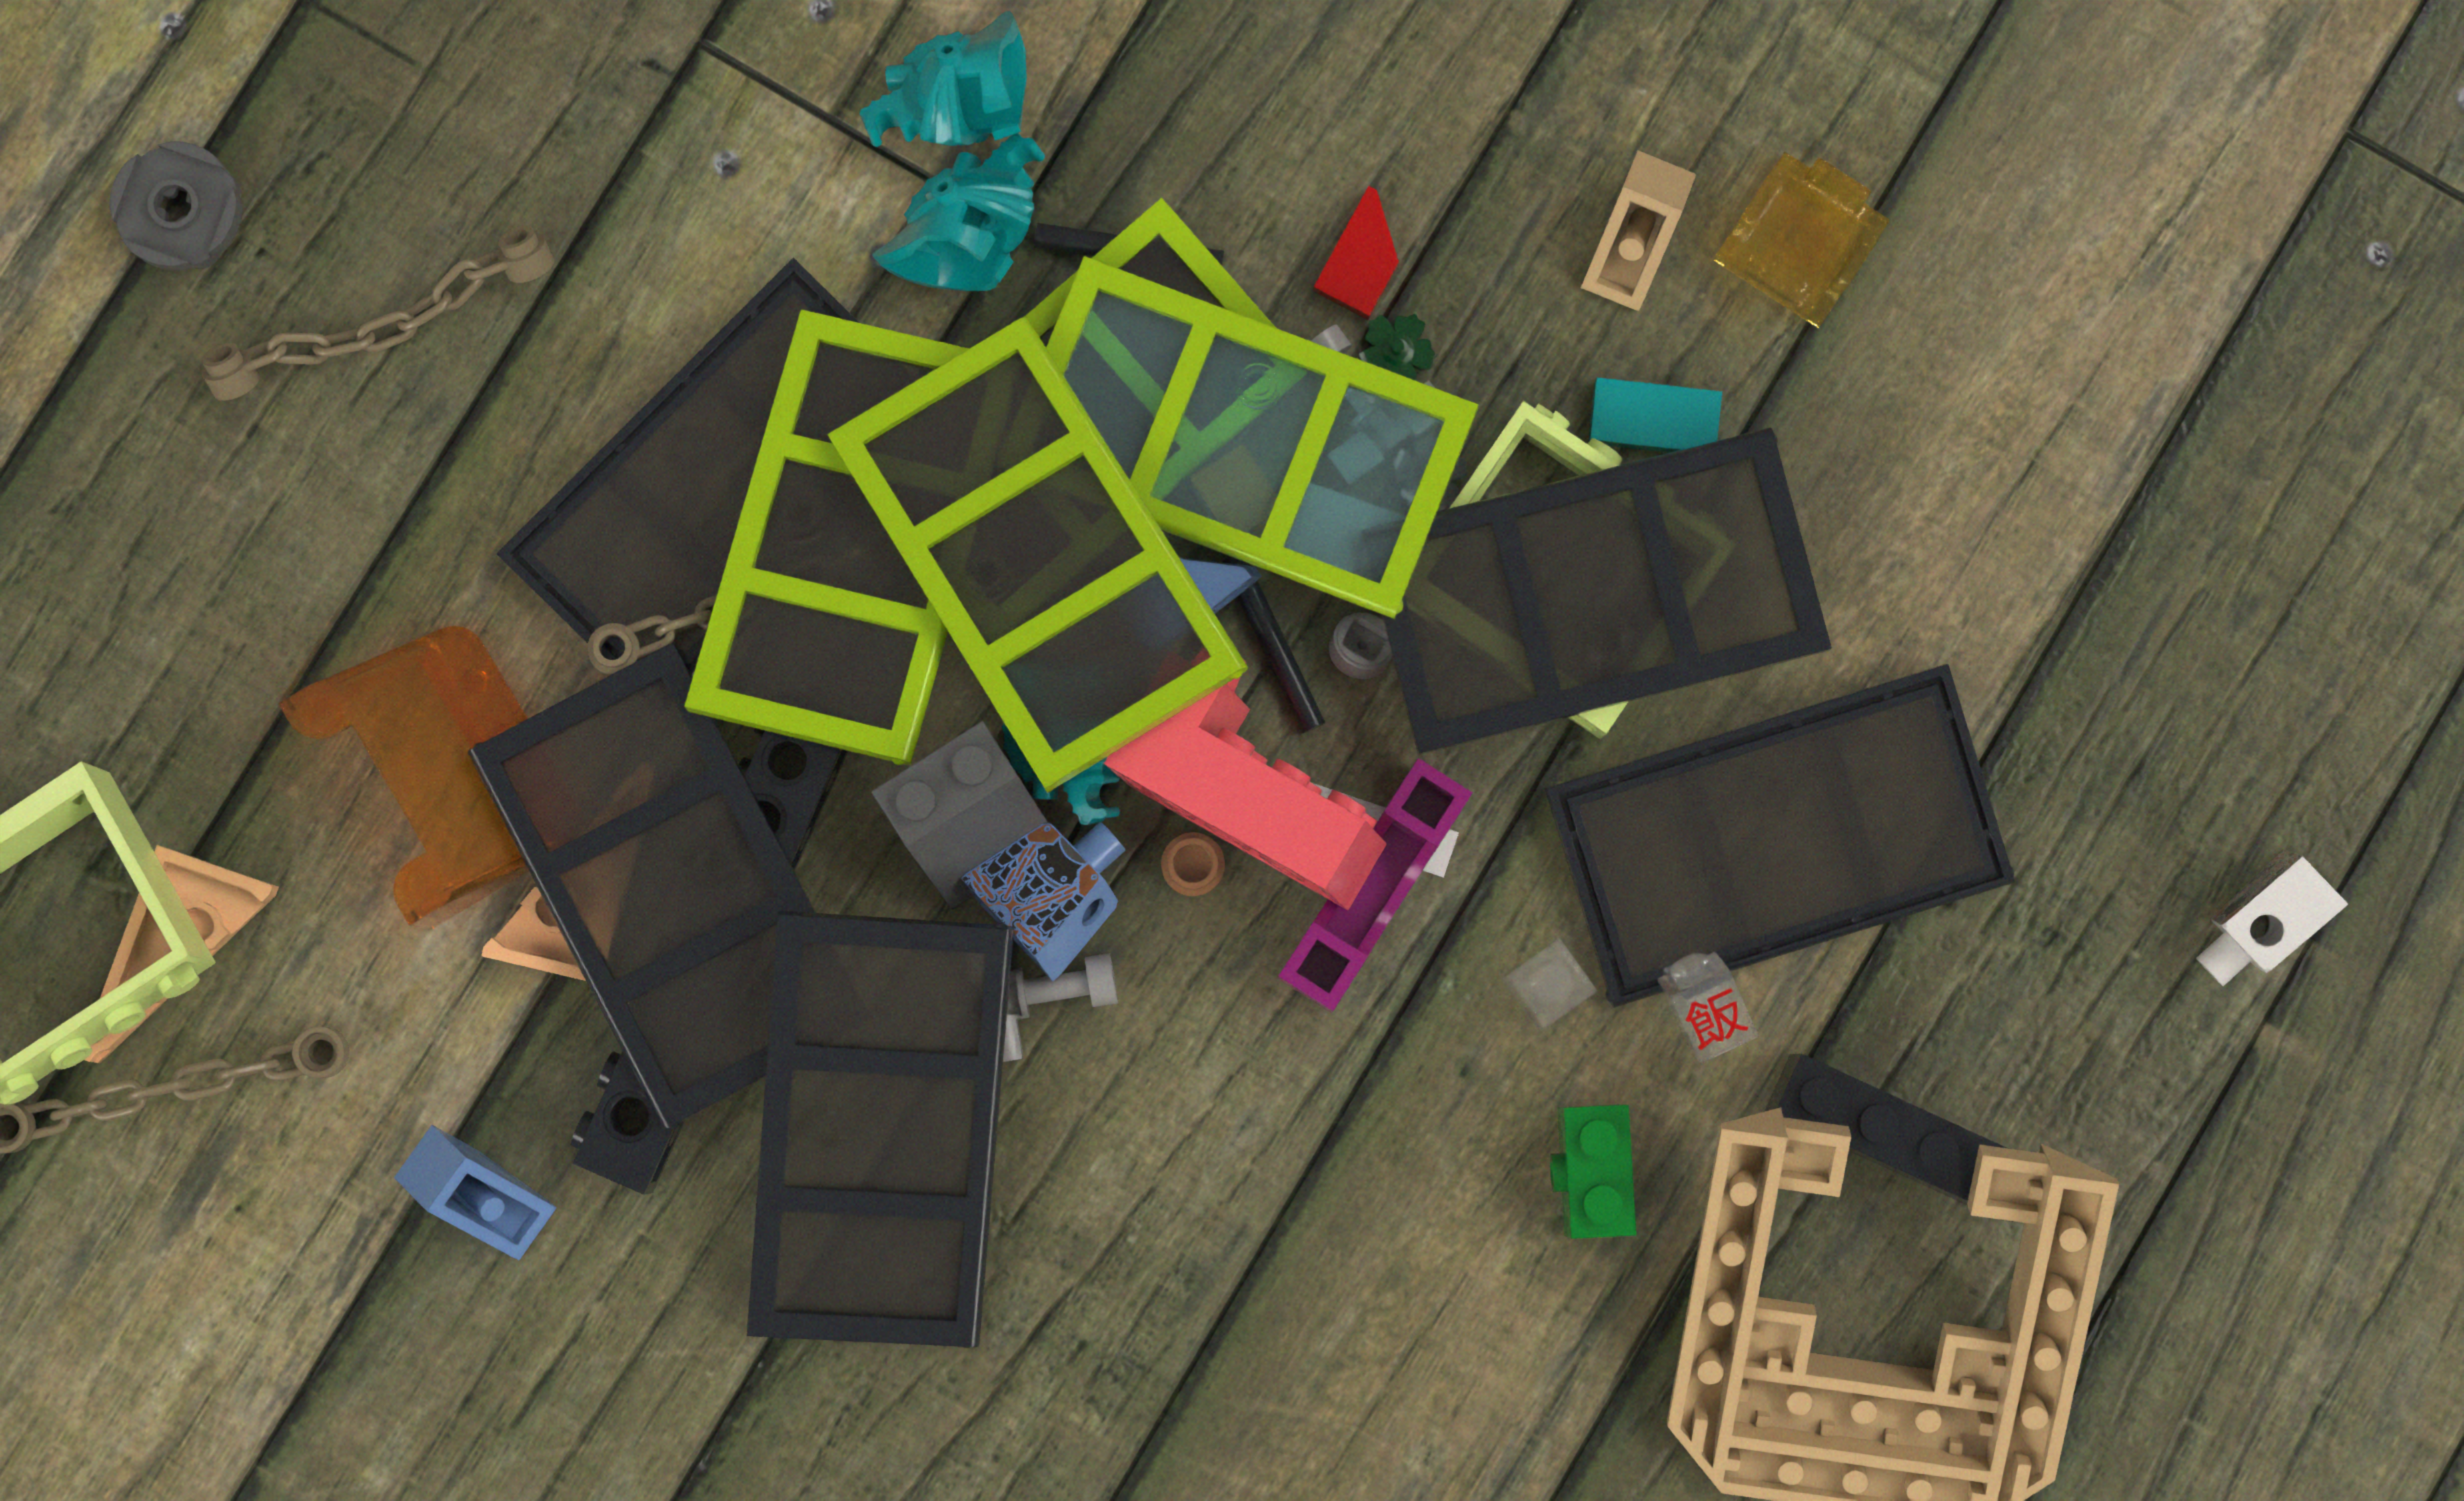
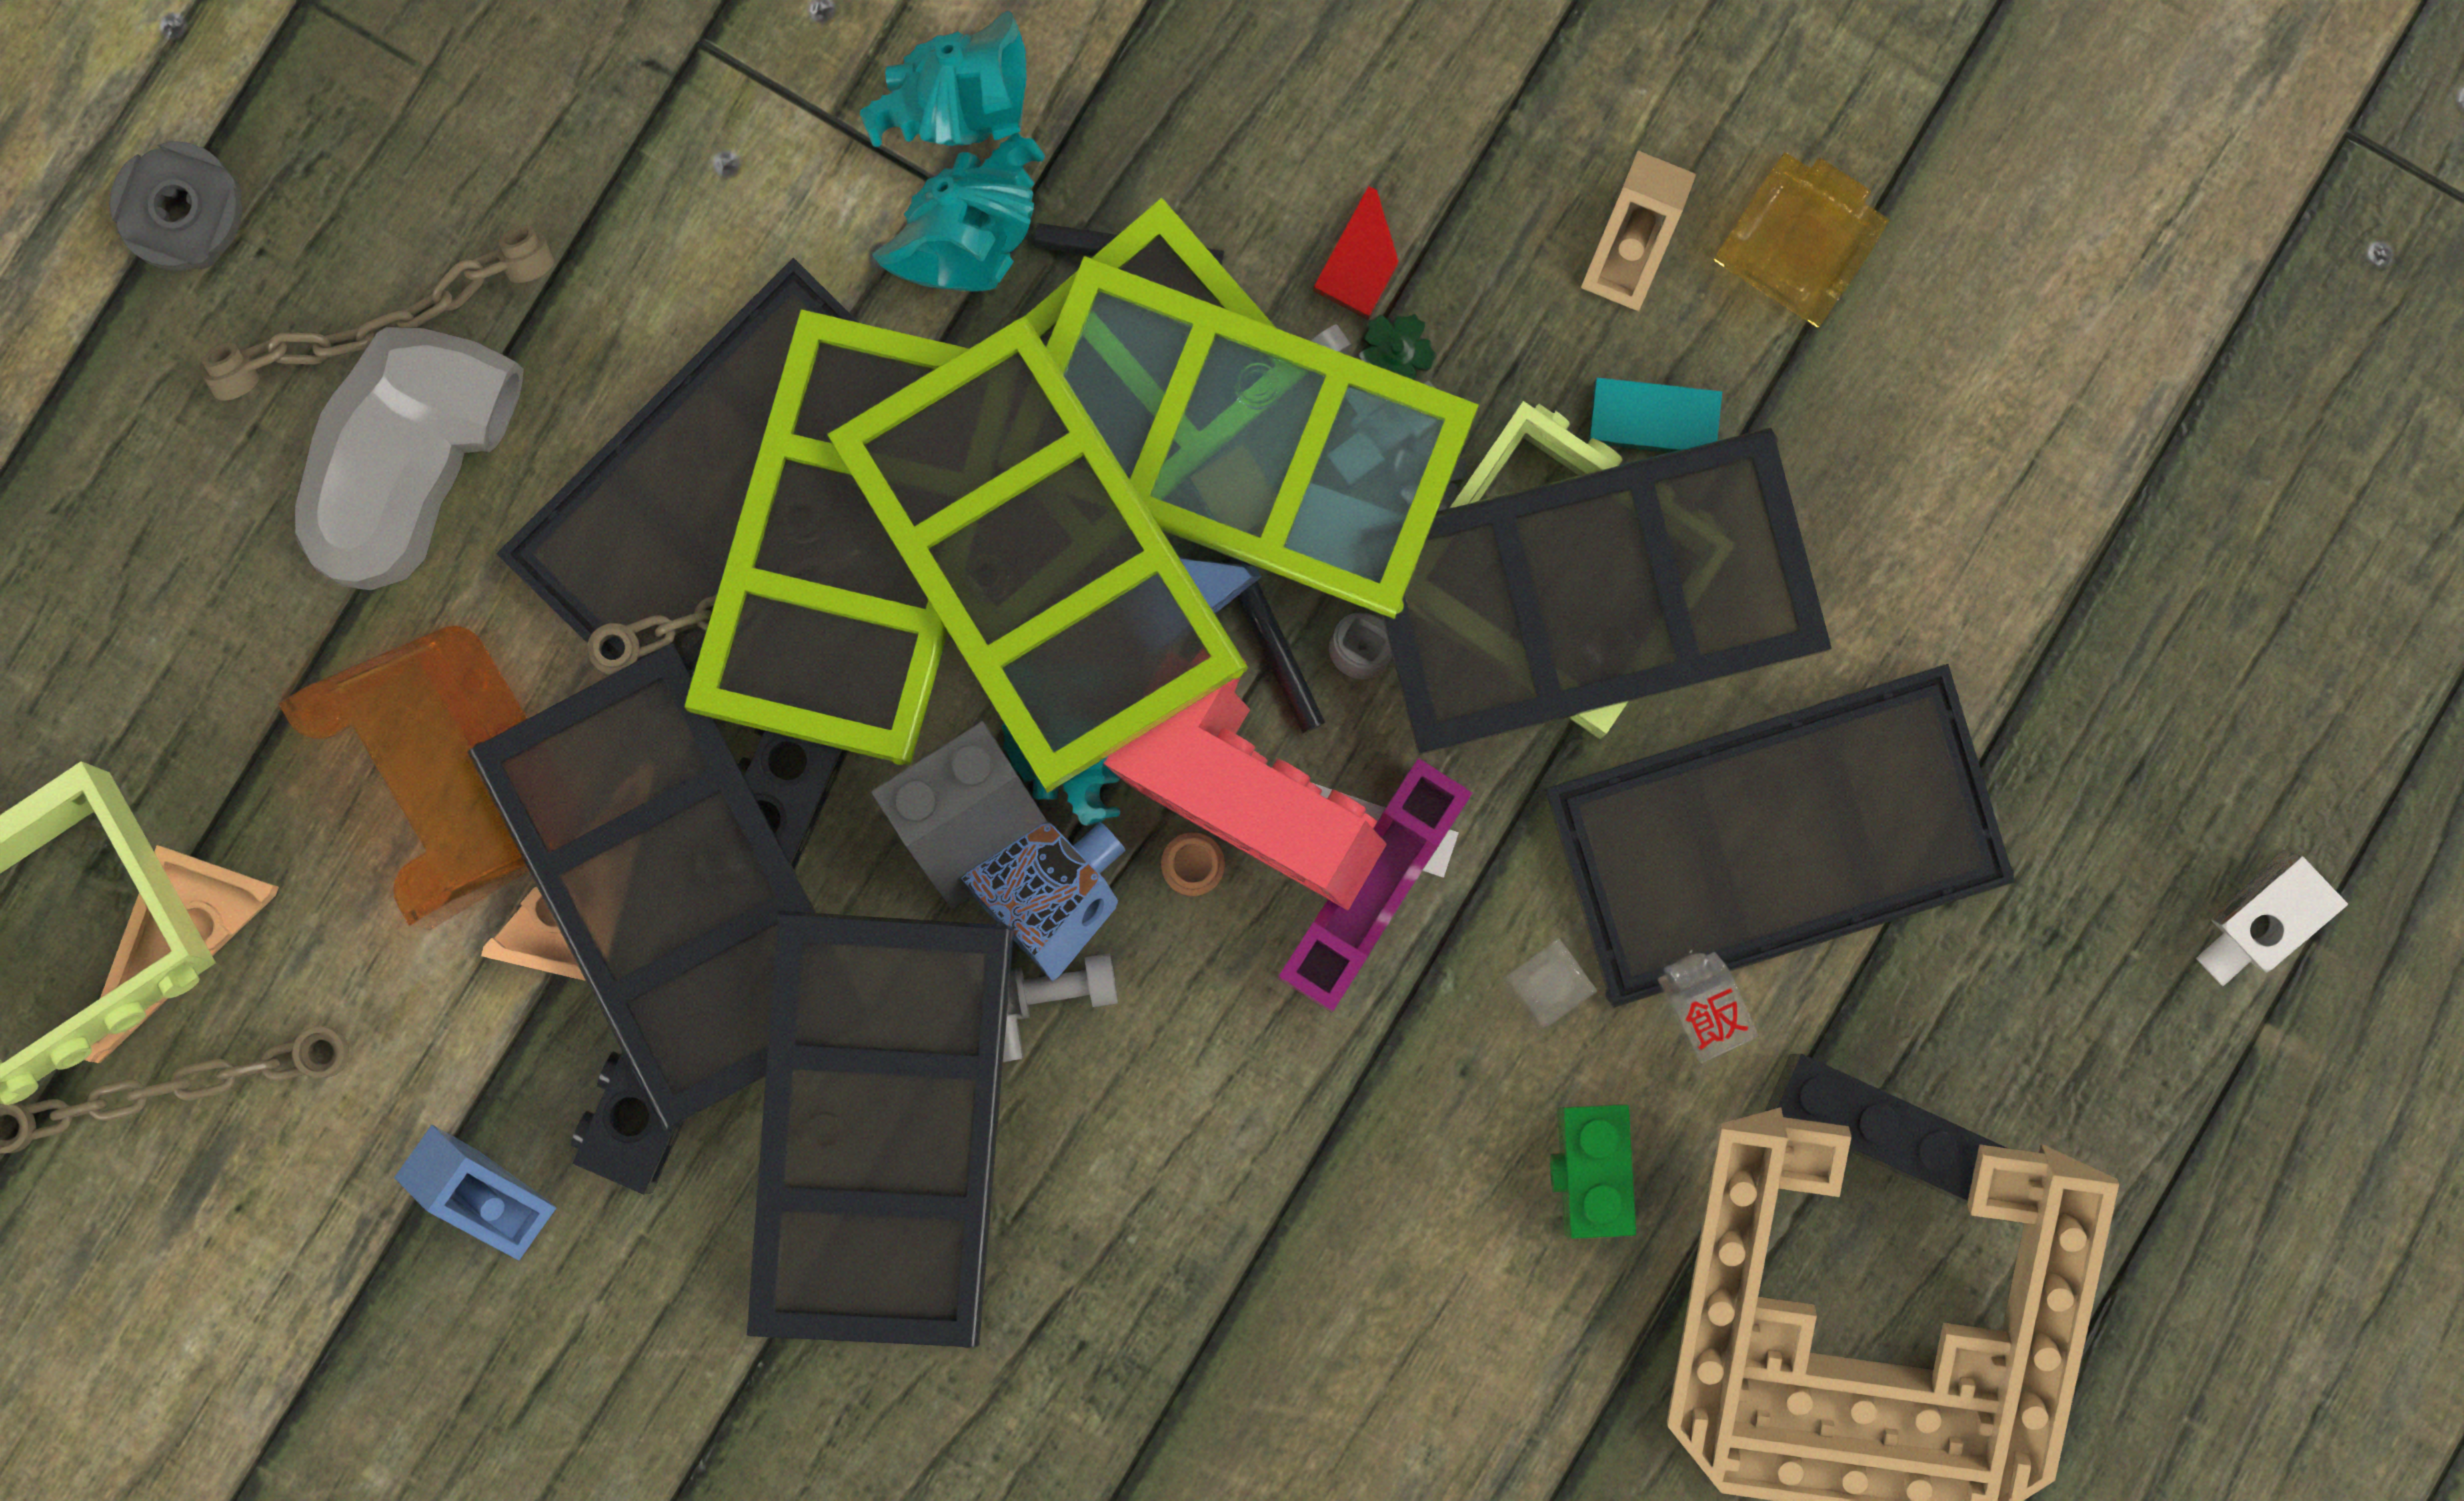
(394, 451): none -> light grey piece

